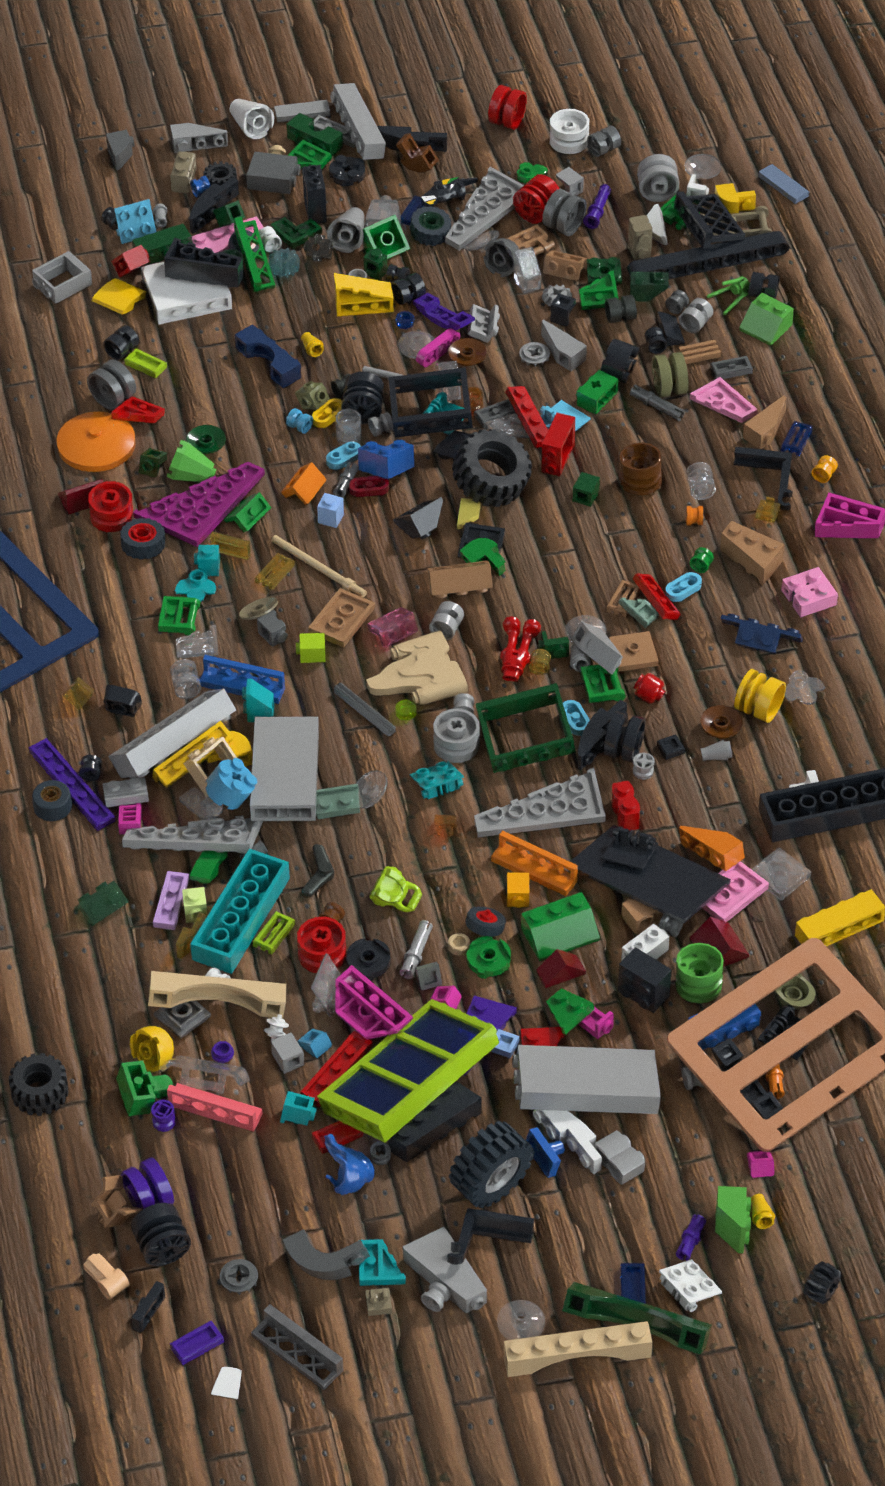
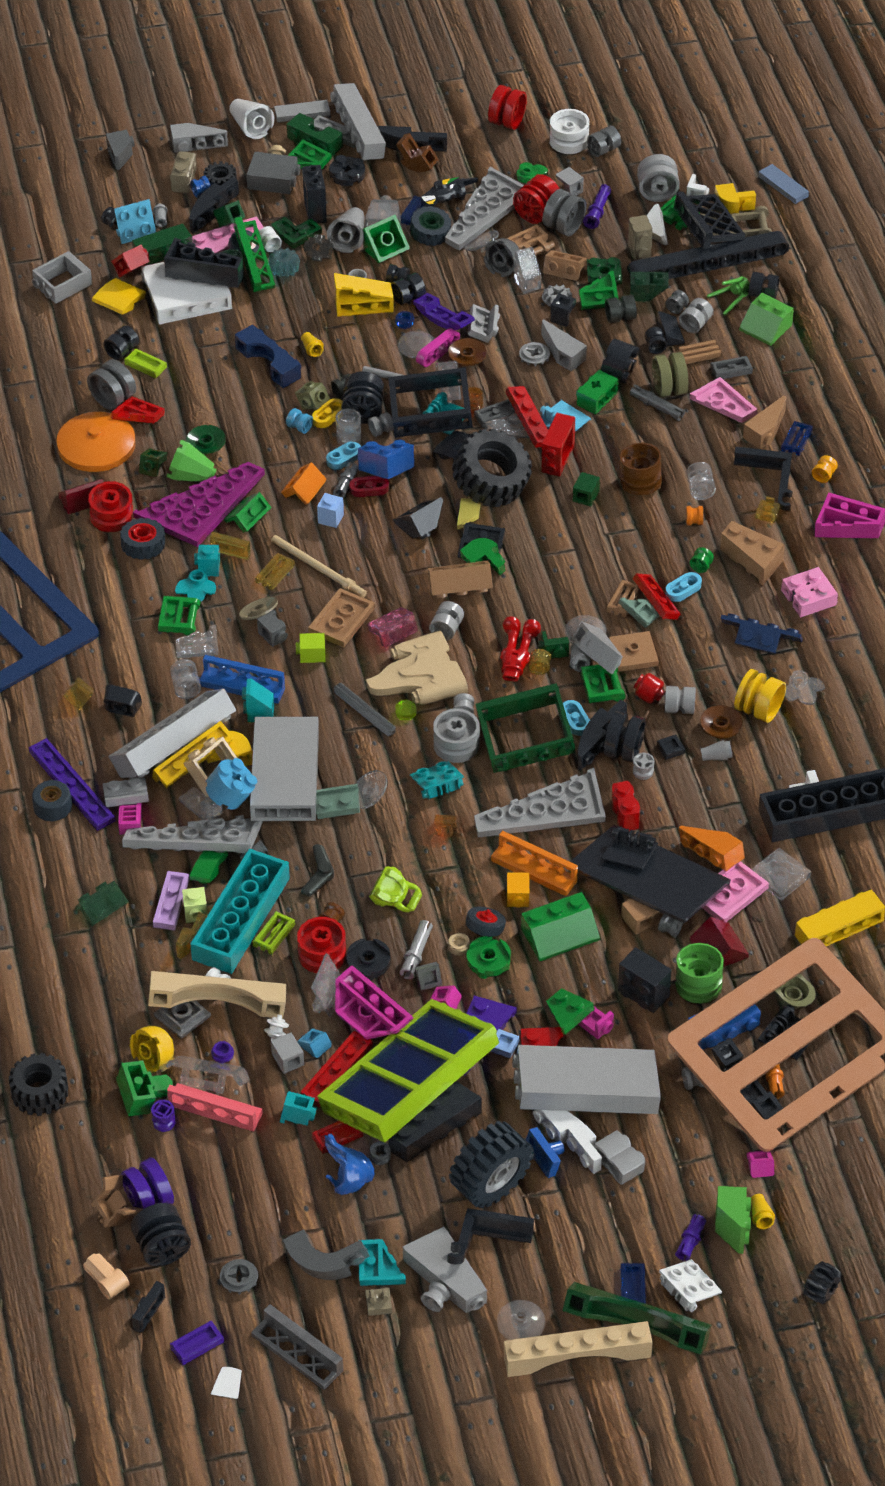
(90, 767): black wheel -> none
(377, 259): dark green brick -> none
(559, 968): dark red slope -> none
(651, 941): white brick -> none
(680, 699): none -> light grey wheel
(703, 166): clear dish -> none

